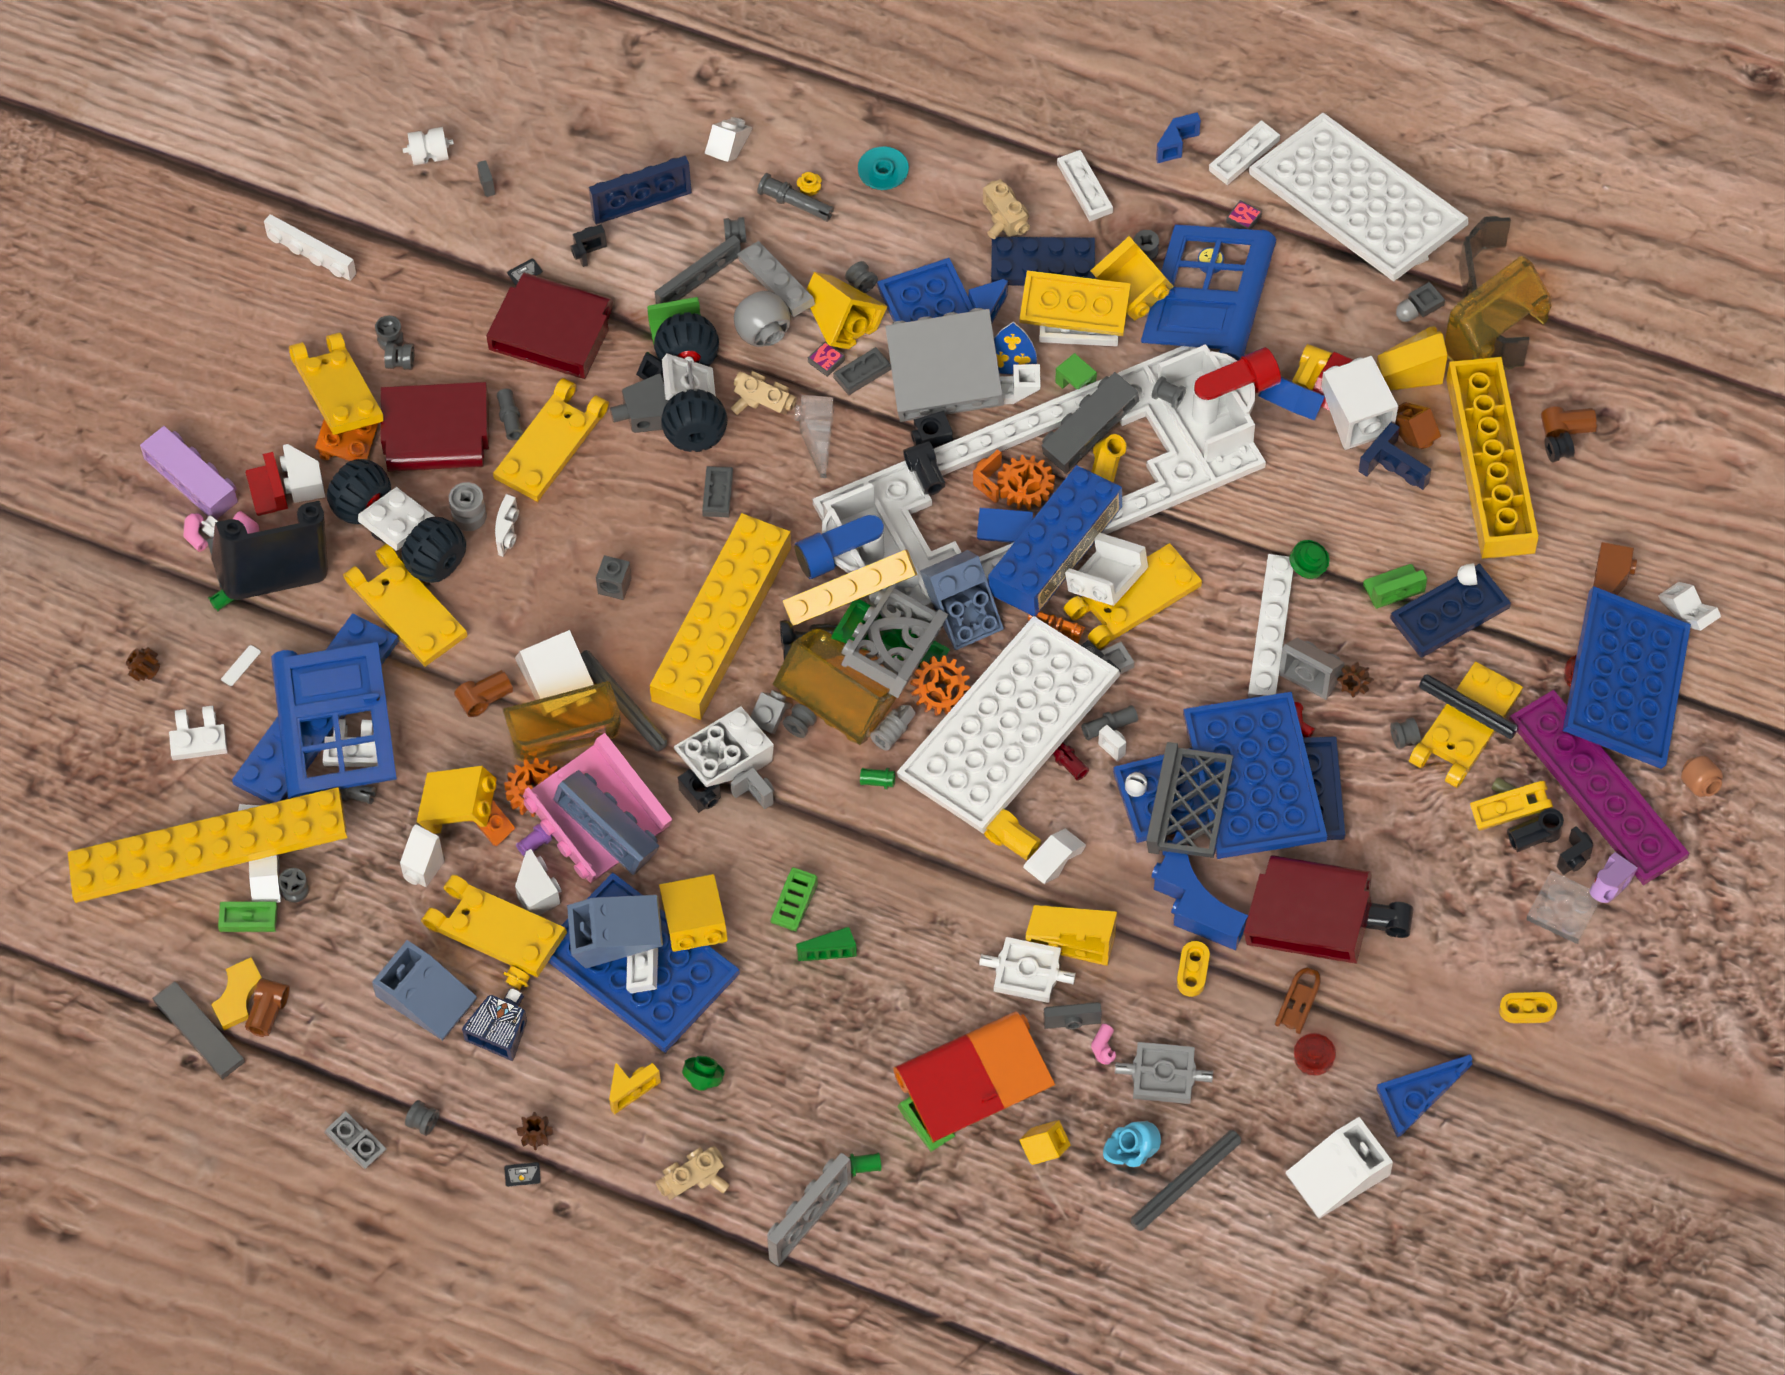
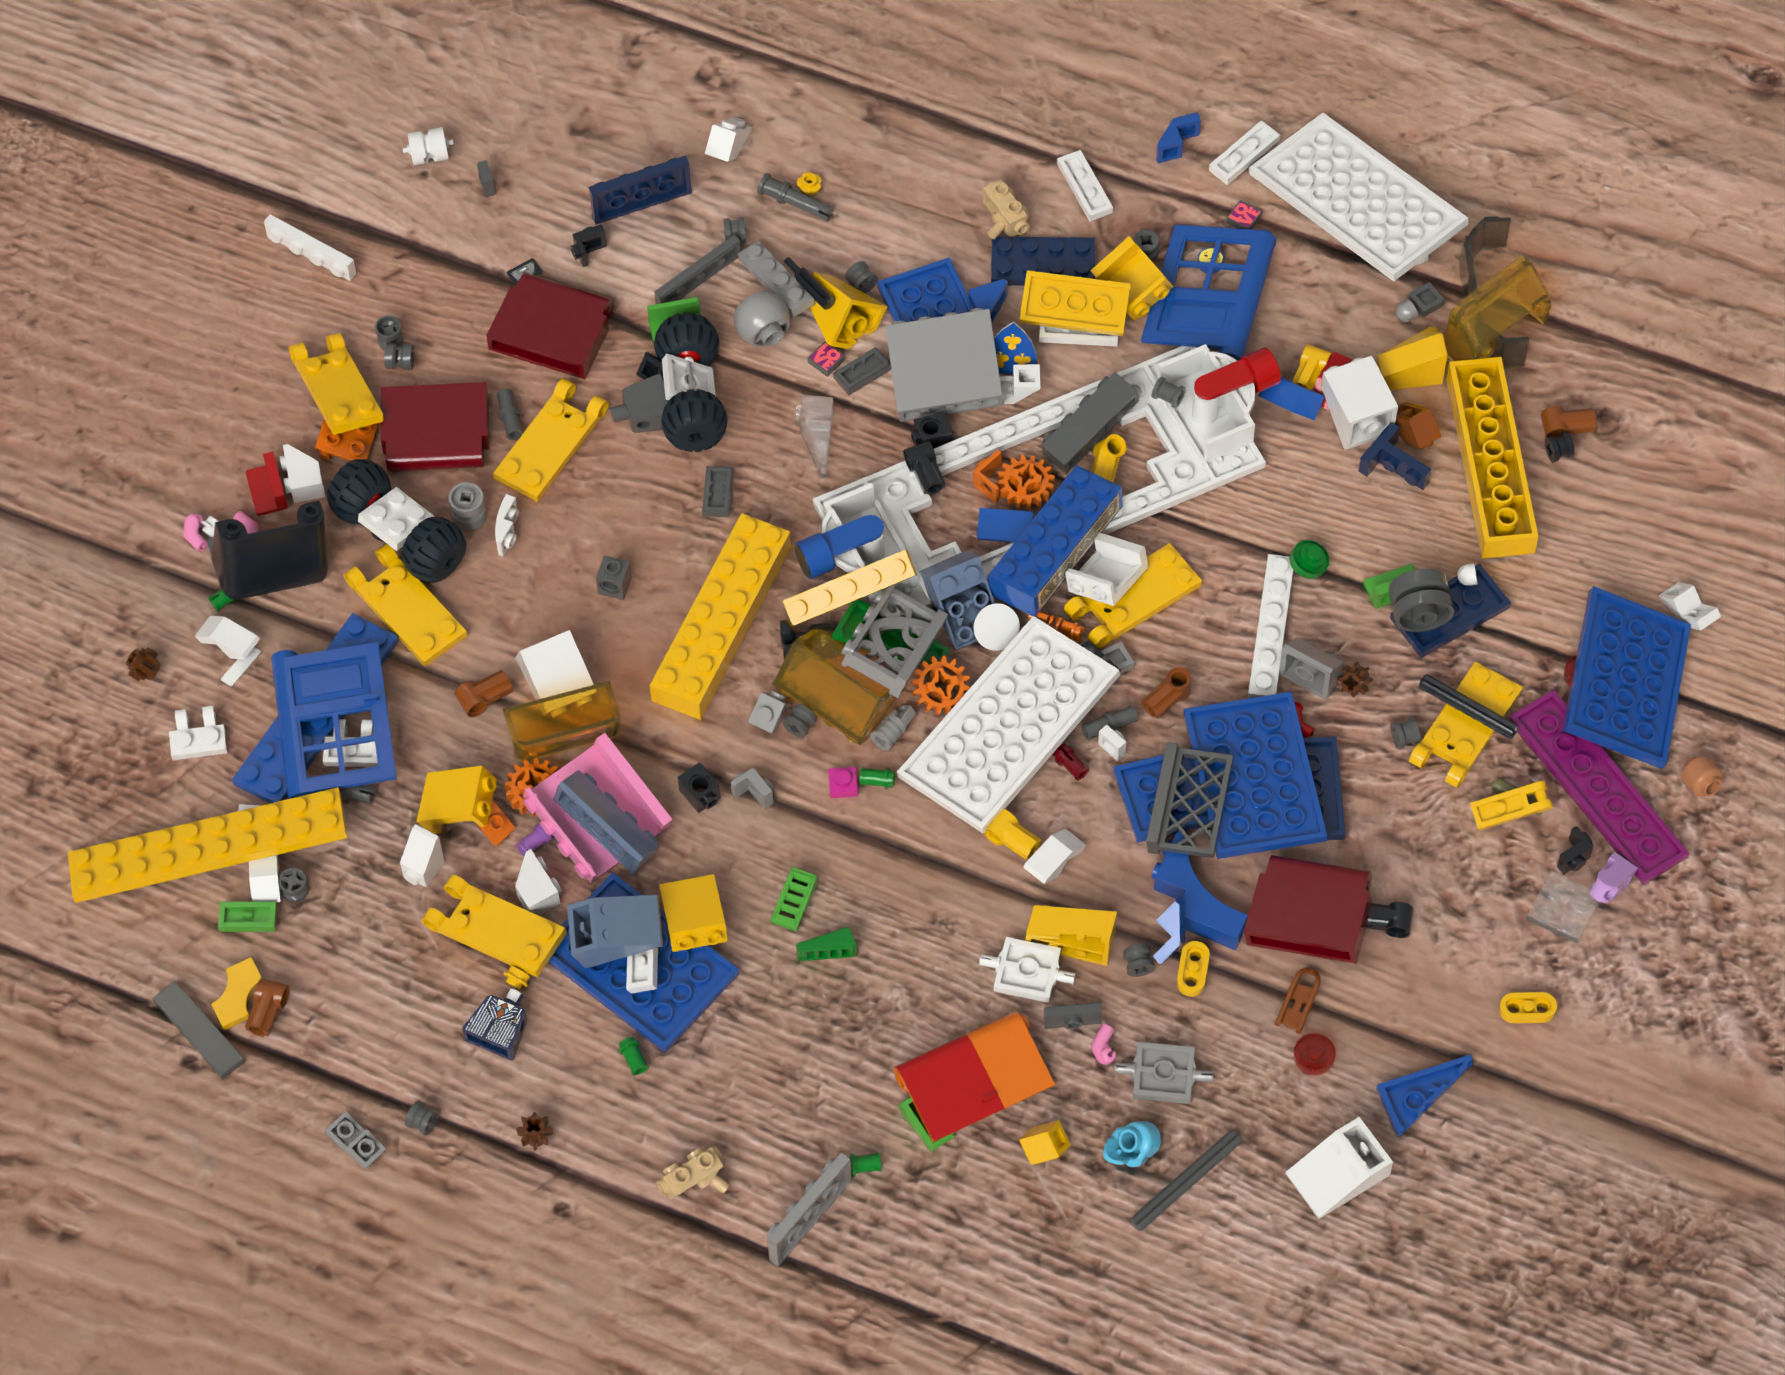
(189, 472): lavender brick -> none
(228, 636): none -> white slope
(423, 990): sand blue slope -> none
(522, 1174): black sticker -> none
(625, 703): dark grey axle -> none
(627, 1090): yellow slope -> none
(633, 1055): none -> green pin
(703, 1072): green plate -> none
(726, 748): white slope -> none
(756, 391): tan brick -> none
(811, 285): none -> black axle
(843, 782): none -> dark pink plate
(883, 160): teal dish -> none
(996, 626): none -> white sticker
(1075, 372): bright green panel -> none
(1134, 787): white hinge -> none
(1138, 960): none -> dark grey wheel
(1167, 694): none -> dark orange piece
(1174, 923): none -> slope
(1421, 600): none -> dark grey wheel
(1535, 832): black piece -> none
(1614, 567): dark orange slope -> none

